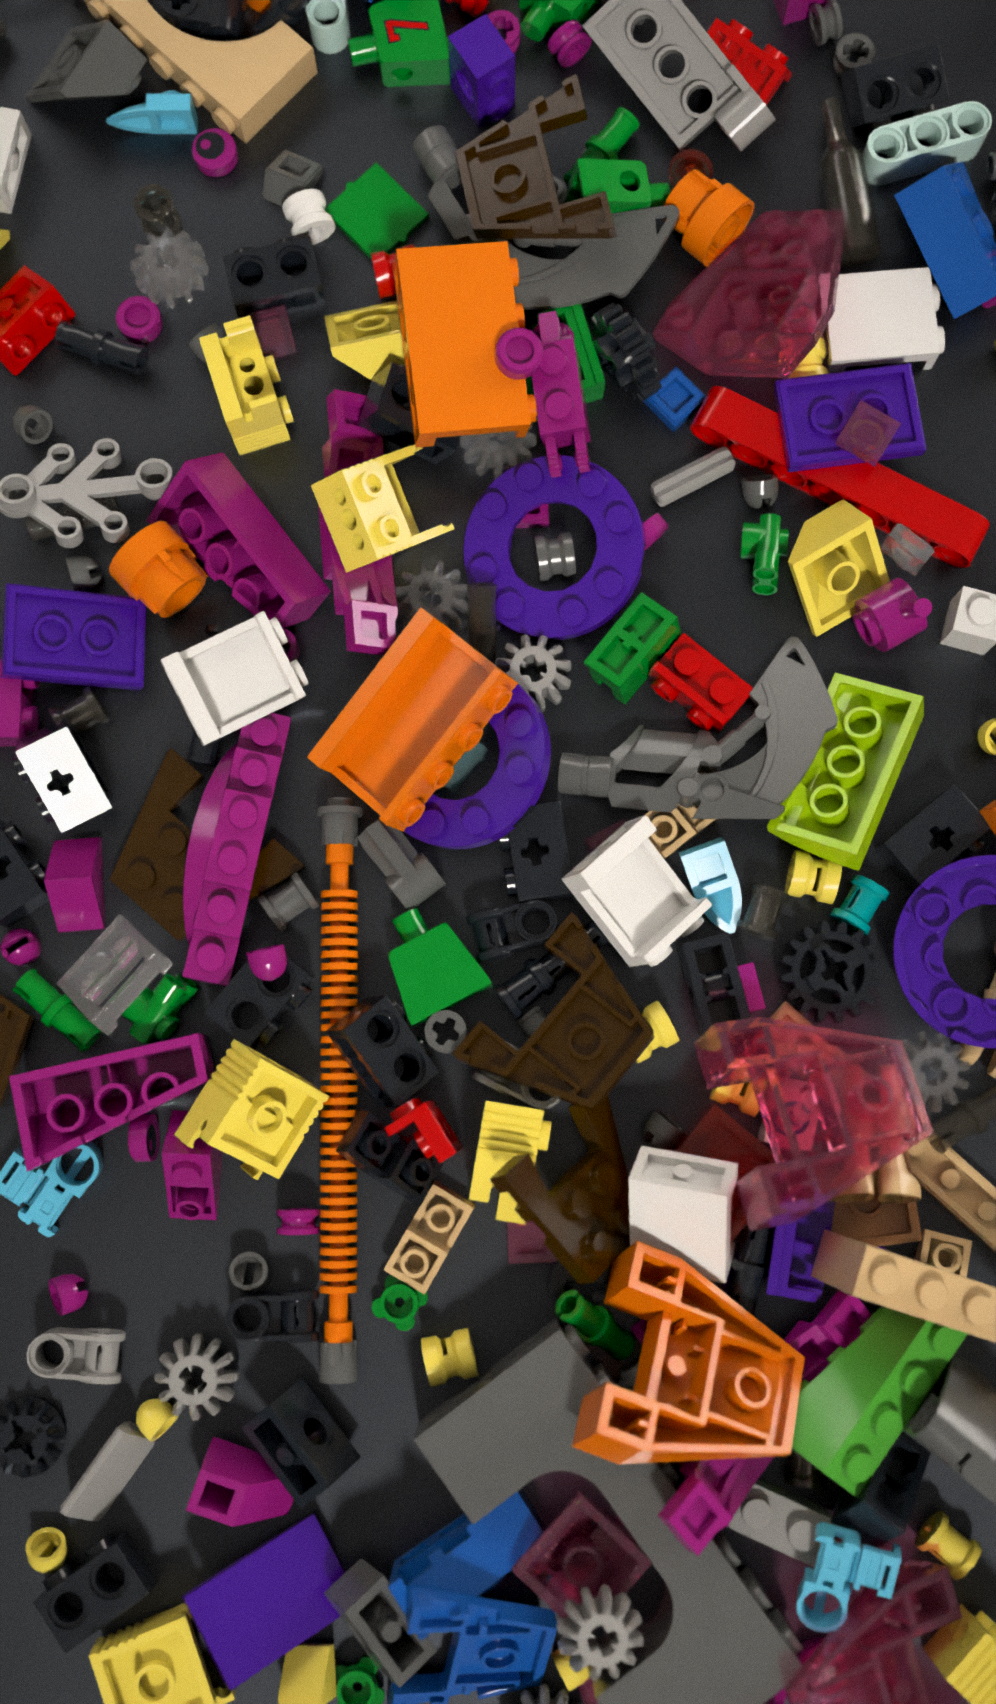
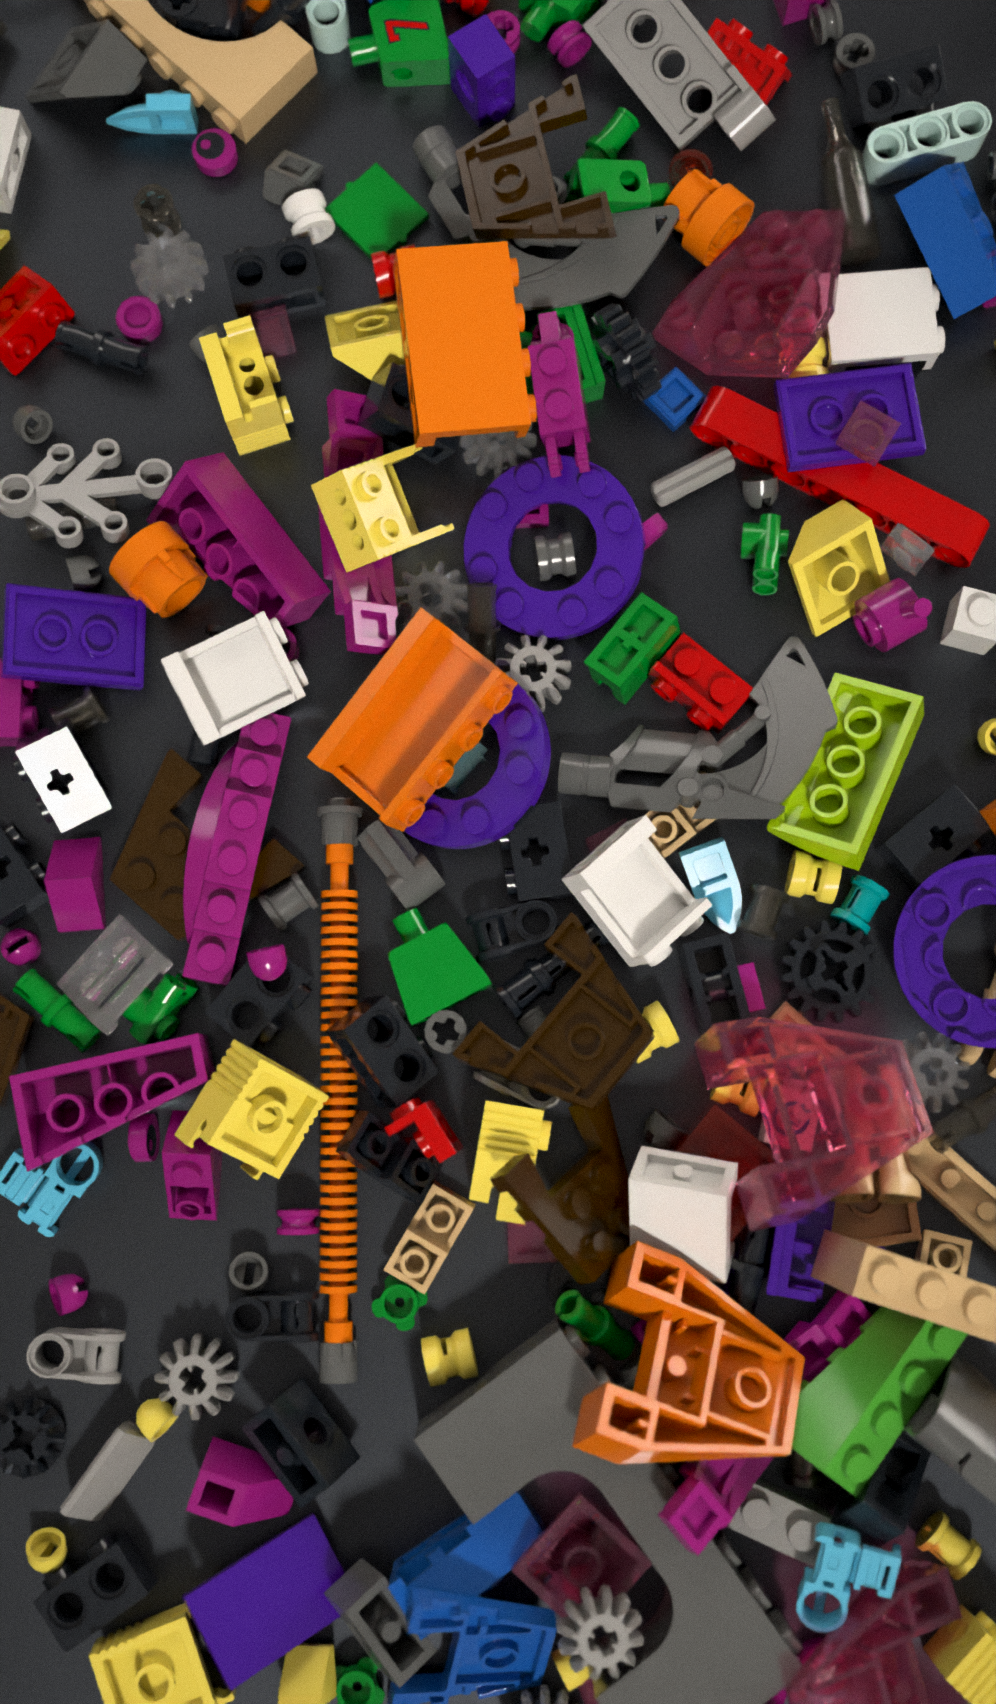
(518, 353): magenta tile -> none

